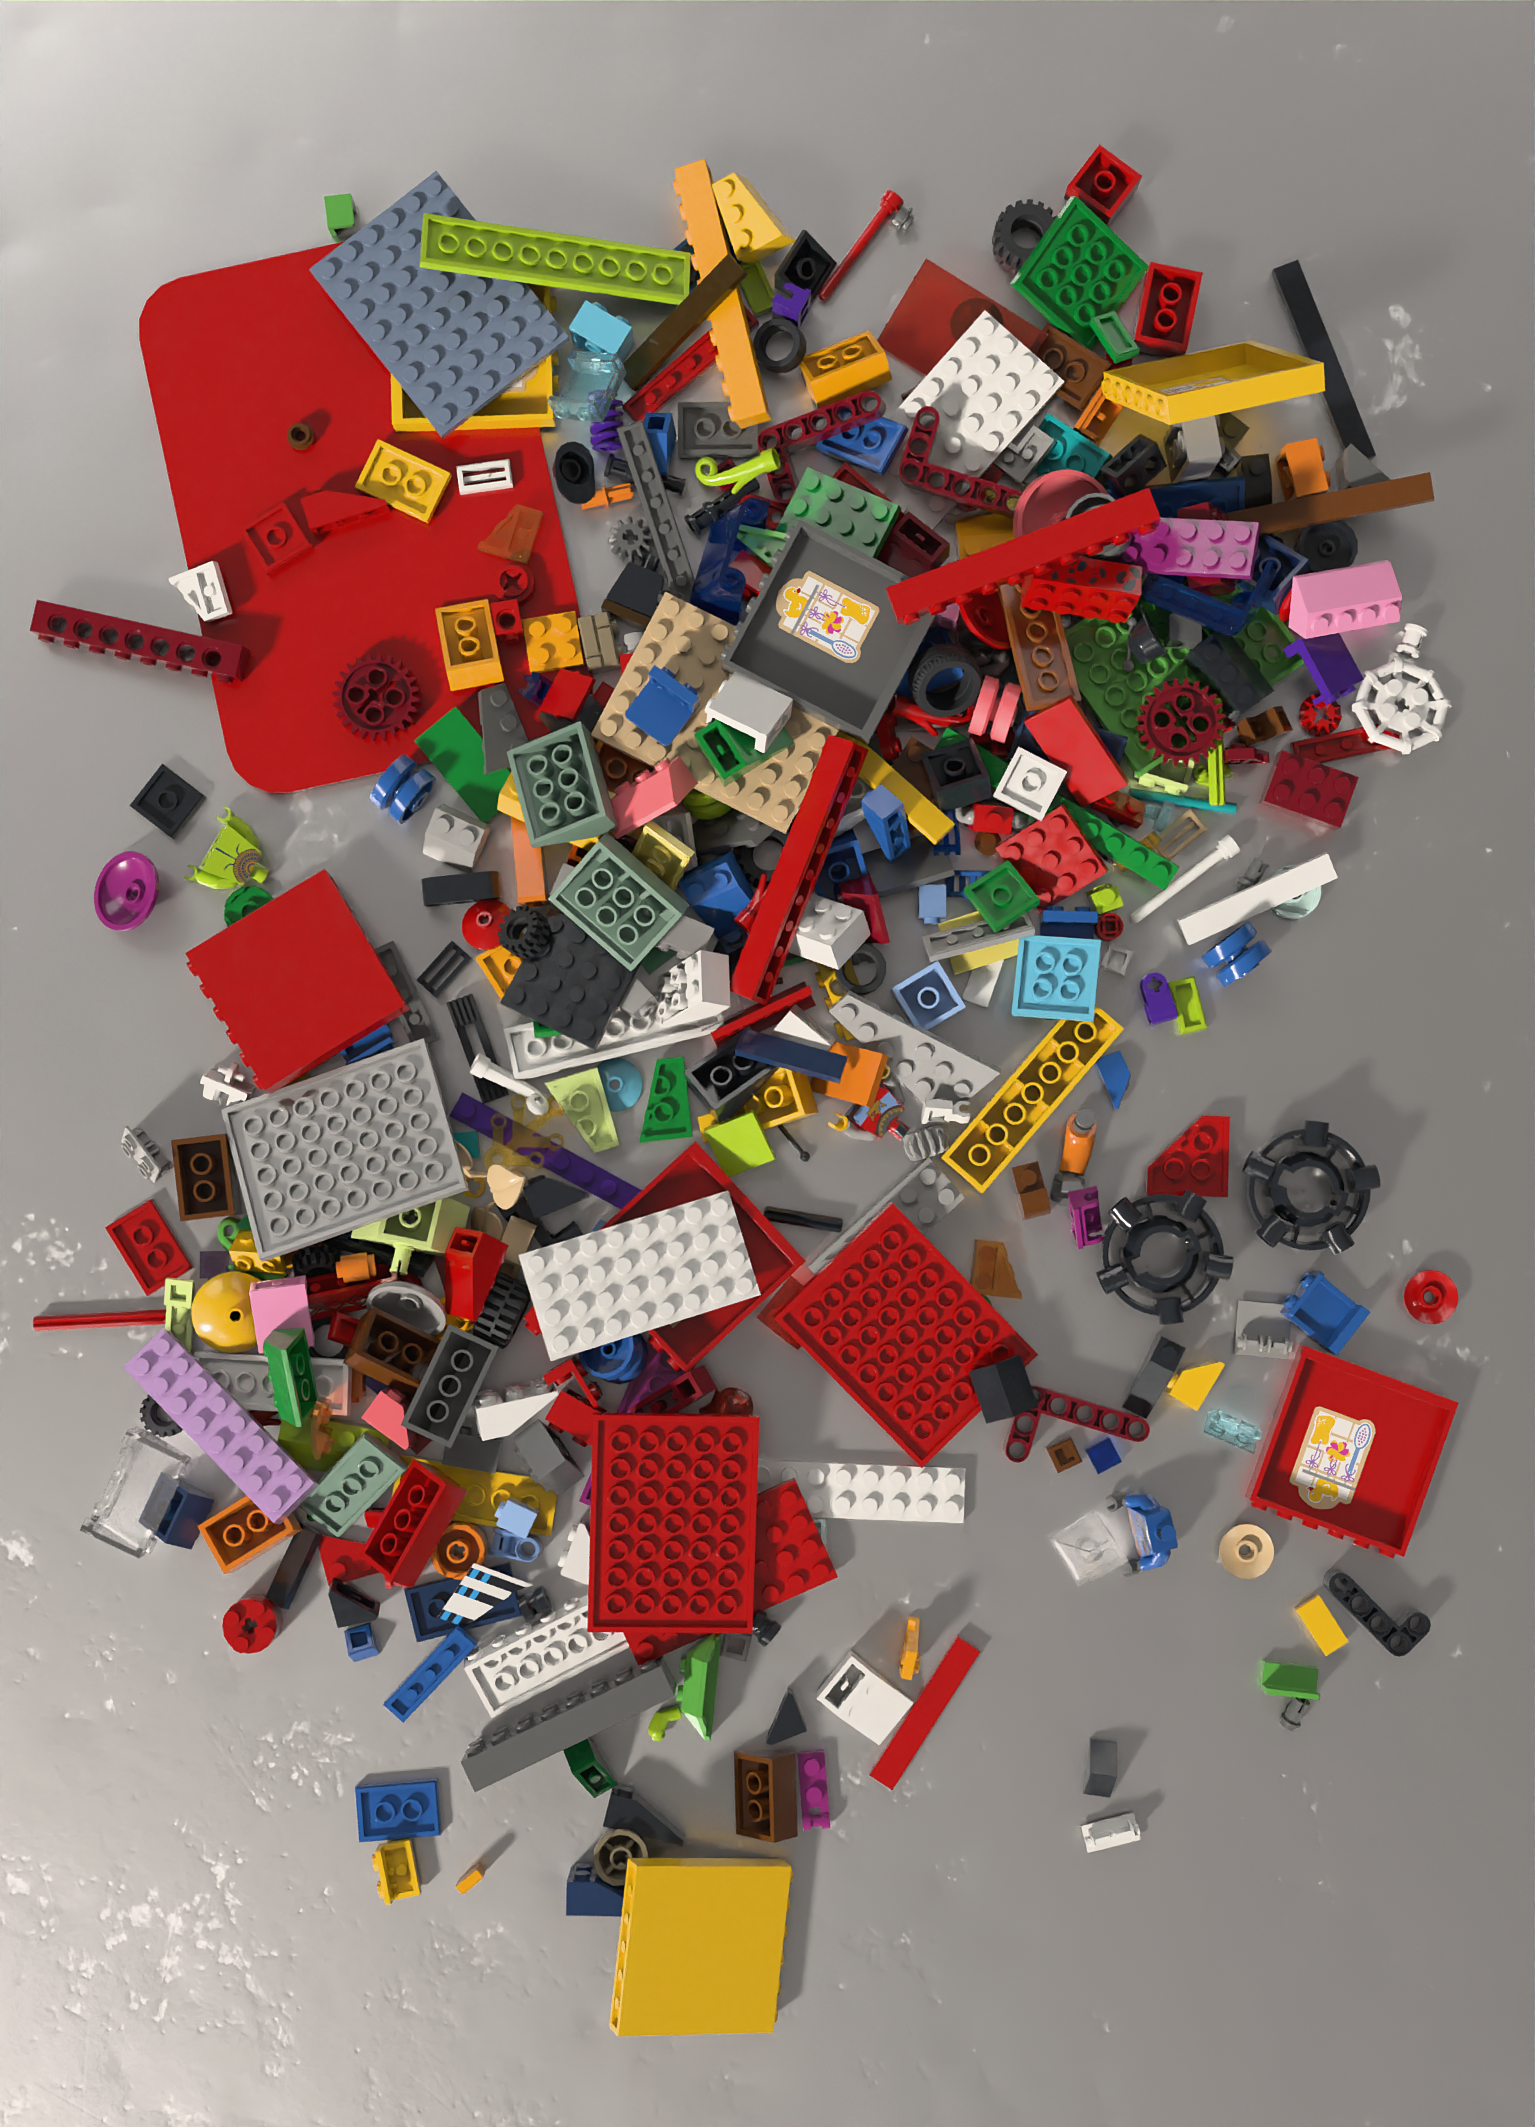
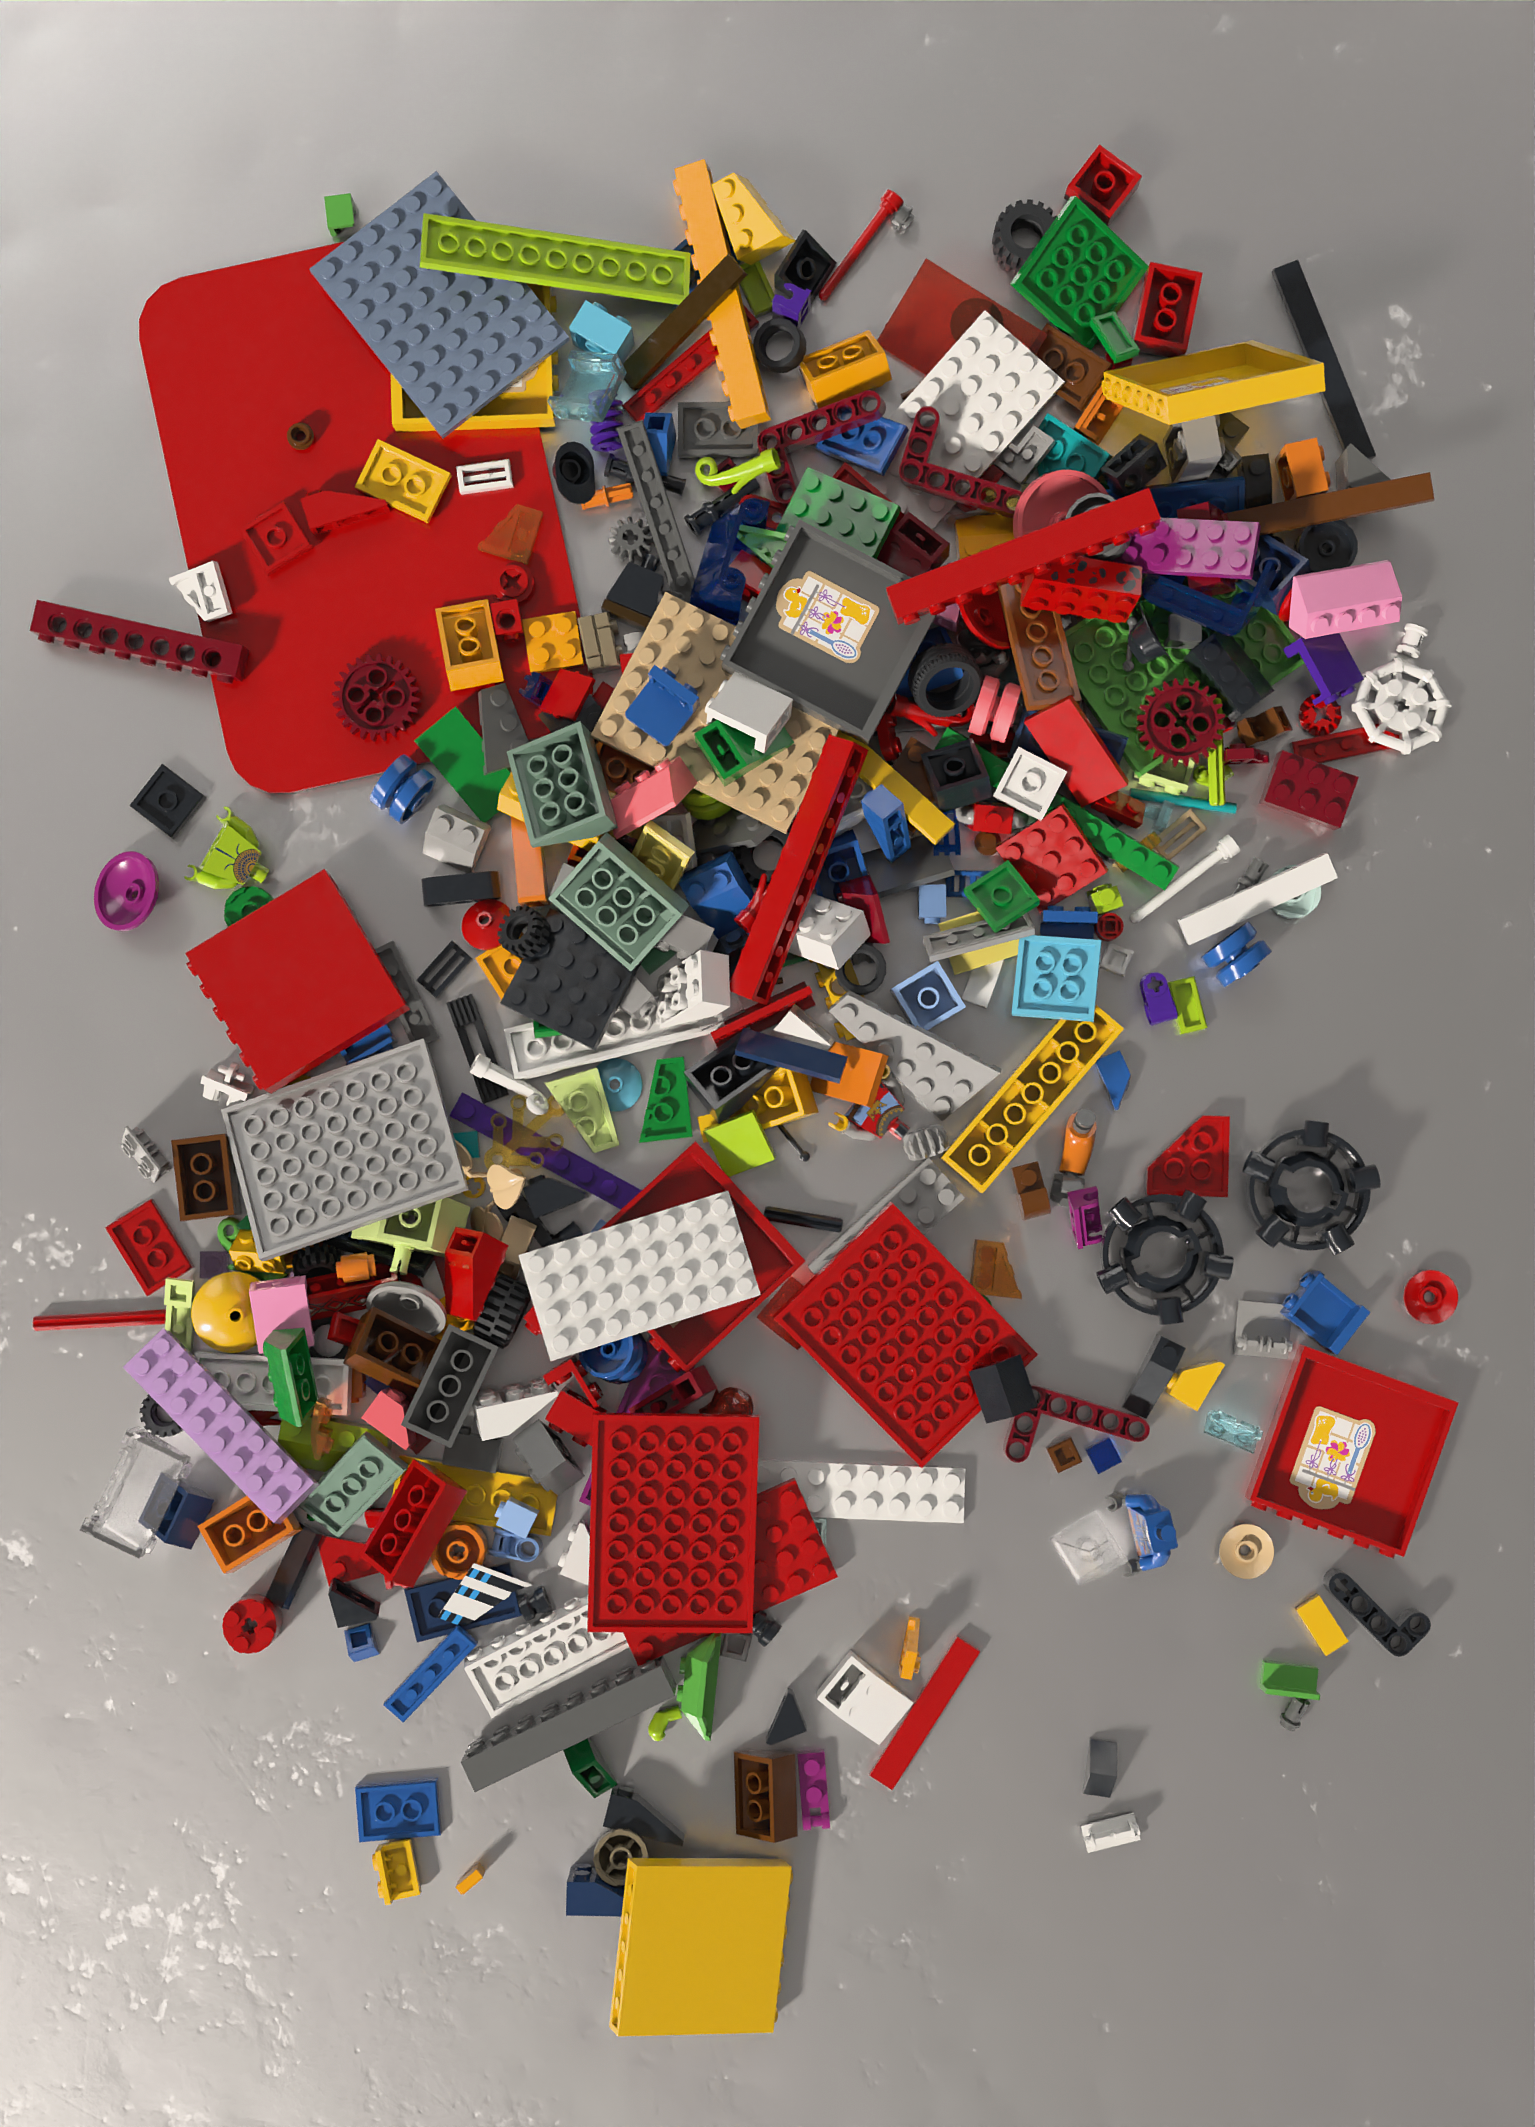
(943, 1111): white plate -> none

